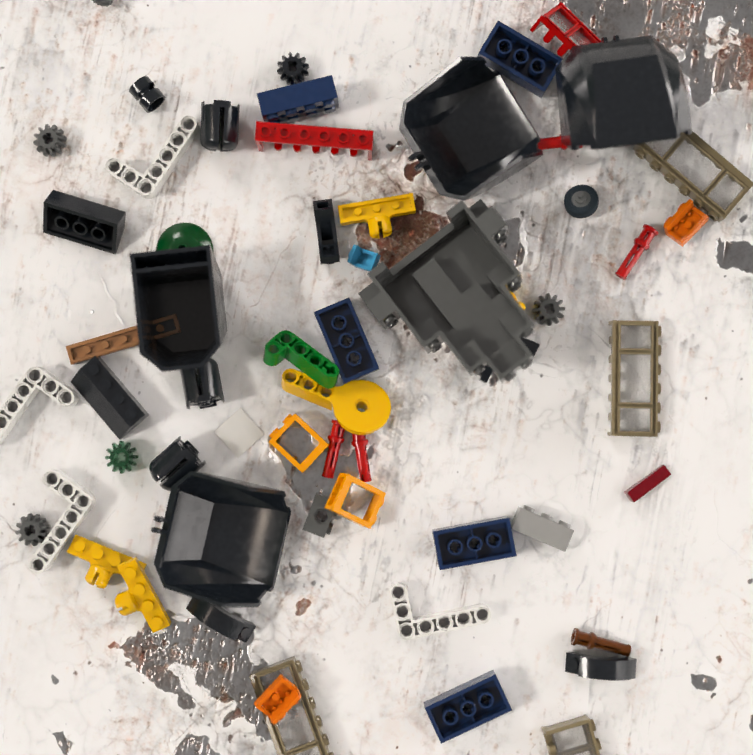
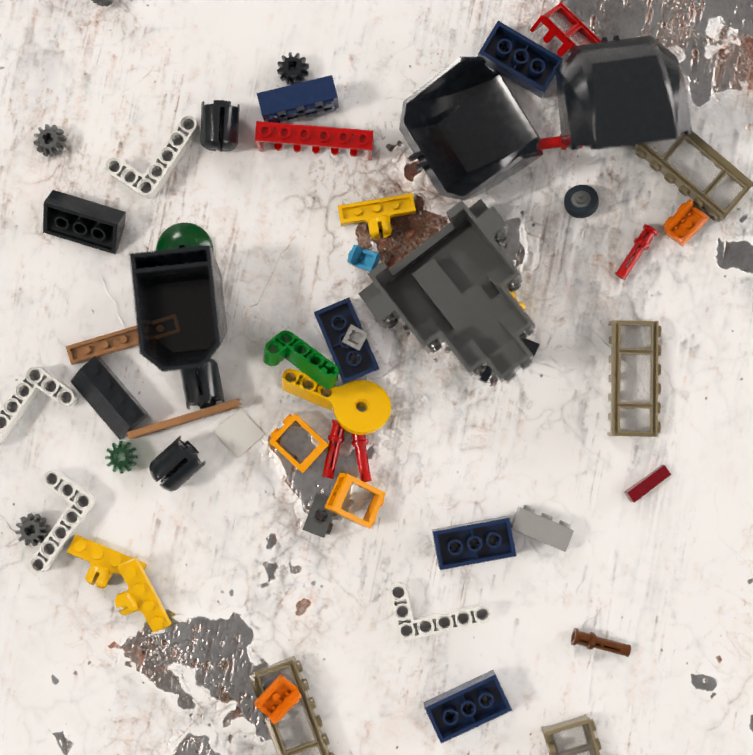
(145, 91): black wheel -> none
(184, 419): none -> medium nougat tile
(221, 539): black windscreen -> none
(221, 620): black arch -> none
(326, 231): black arch -> none
(355, 337): none -> light grey plate
(545, 302): dark grey gear -> none
(601, 667): black arch -> none

